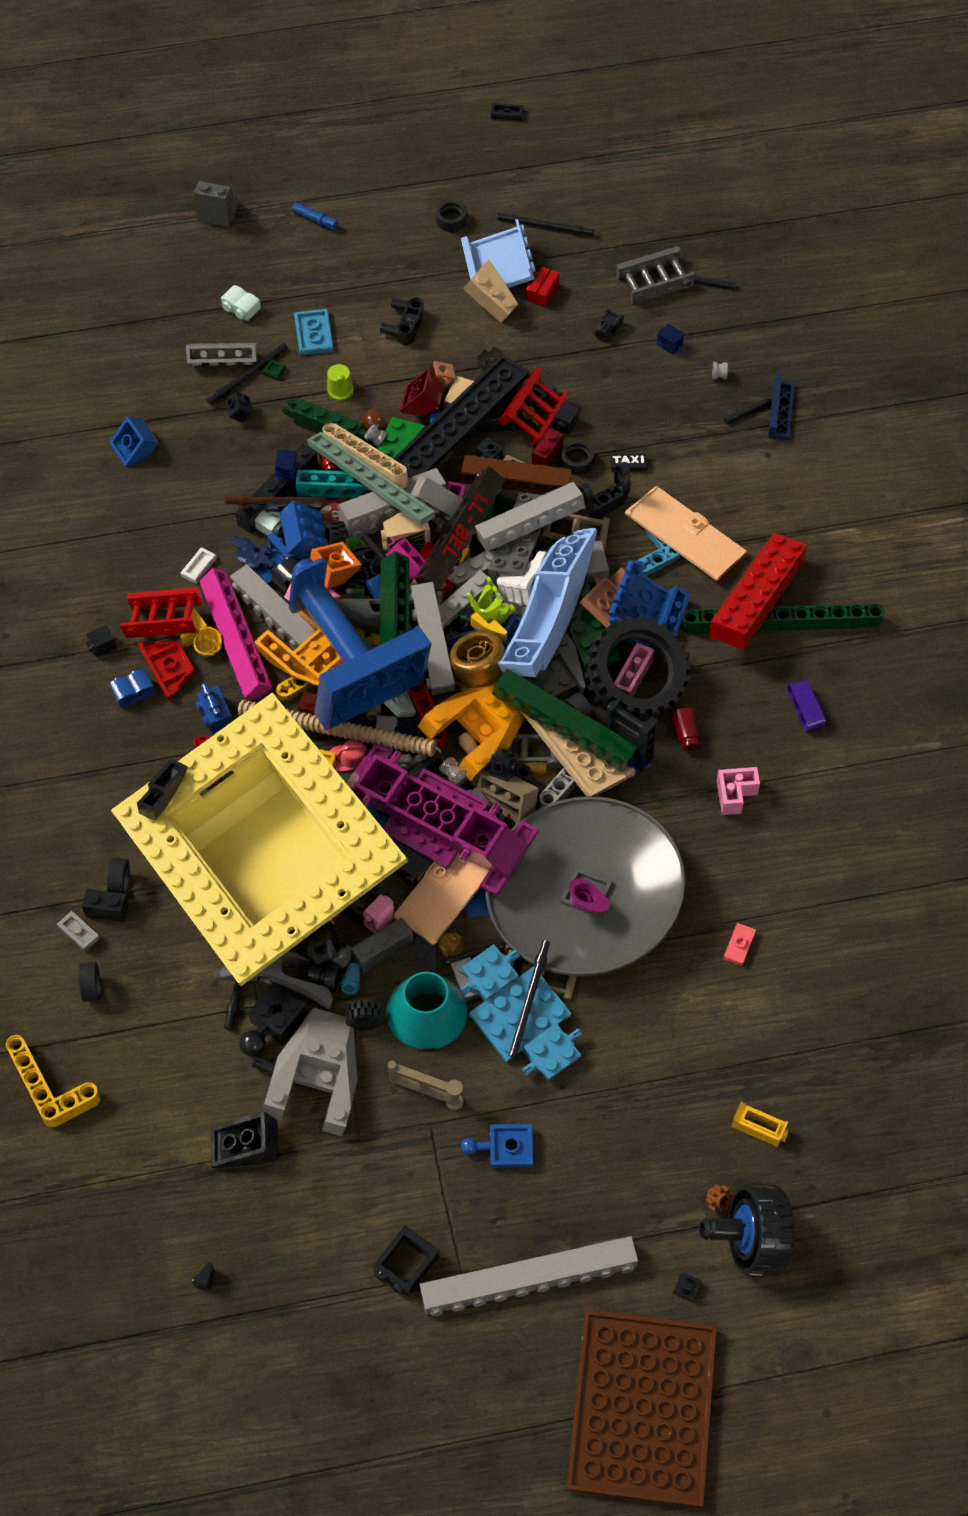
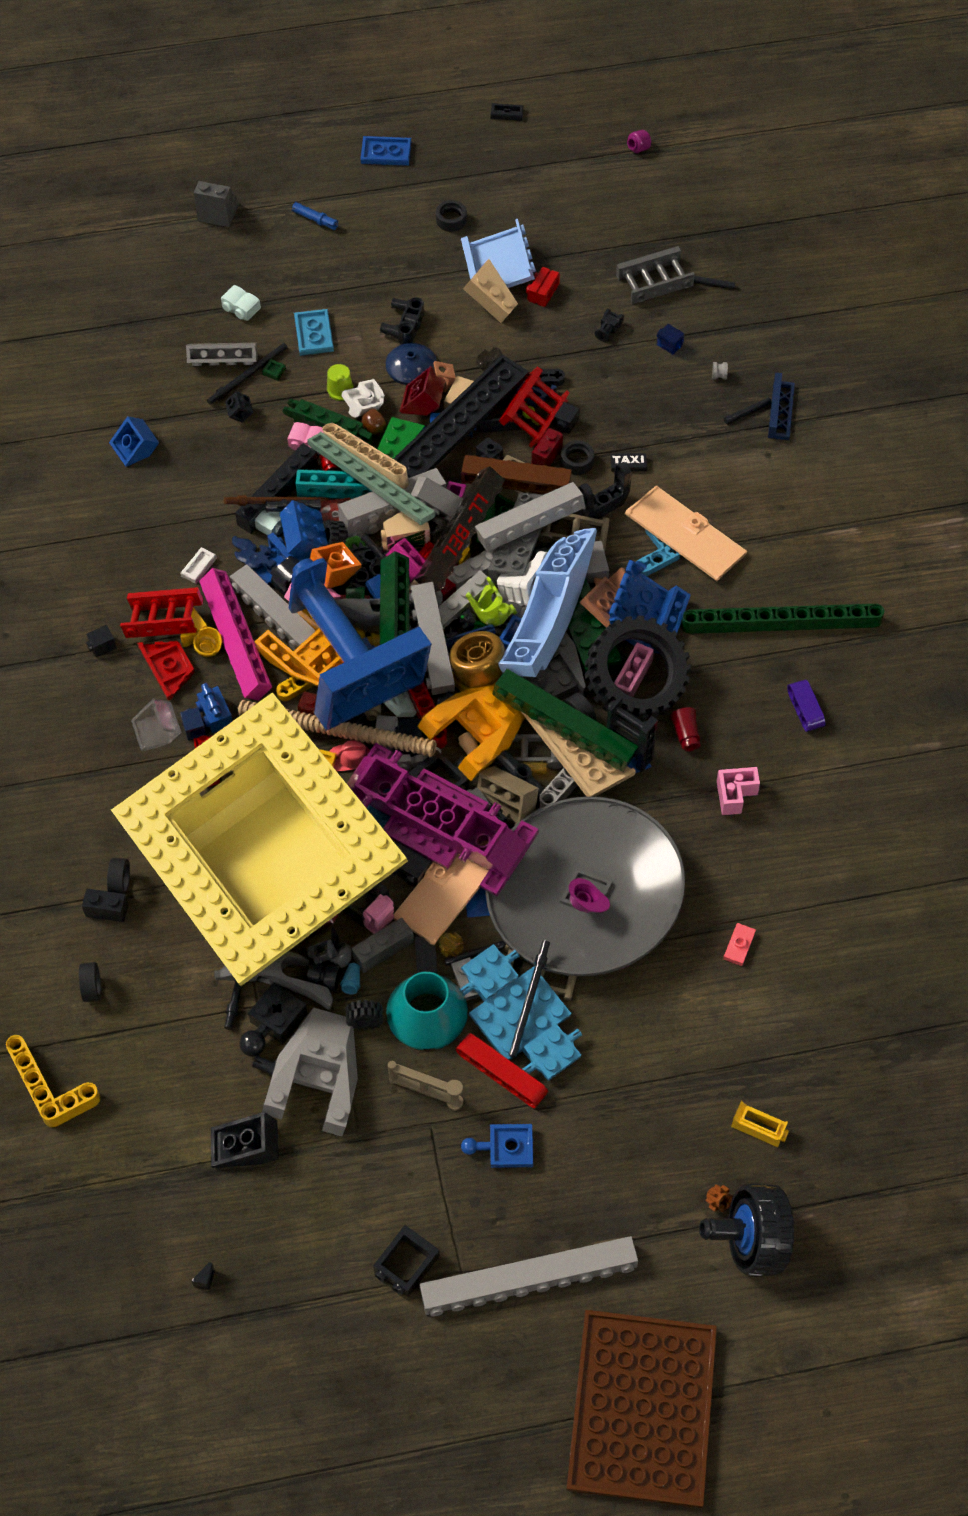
(78, 931): light grey plate -> none
(132, 688): blue brick -> none
(155, 725): none -> clear slope
(162, 789): black slope -> none
(192, 723): none -> dark blue brick
(285, 464): clear blue brick -> none
(300, 433): none -> bright pink brick
(363, 398): none -> white brick
(375, 435): light grey wheel -> none
(385, 150): none -> blue tile
(408, 362): none -> dark blue dish
(452, 770): clear wheel -> none
(494, 627): yellow slope -> none
(501, 1070): none -> red beam
(504, 764): black brick -> none
(549, 377): none -> black beam
(577, 229): black bar -> none
(639, 141): none -> magenta head
(687, 1287): black tile -> none
(758, 591): red brick -> none

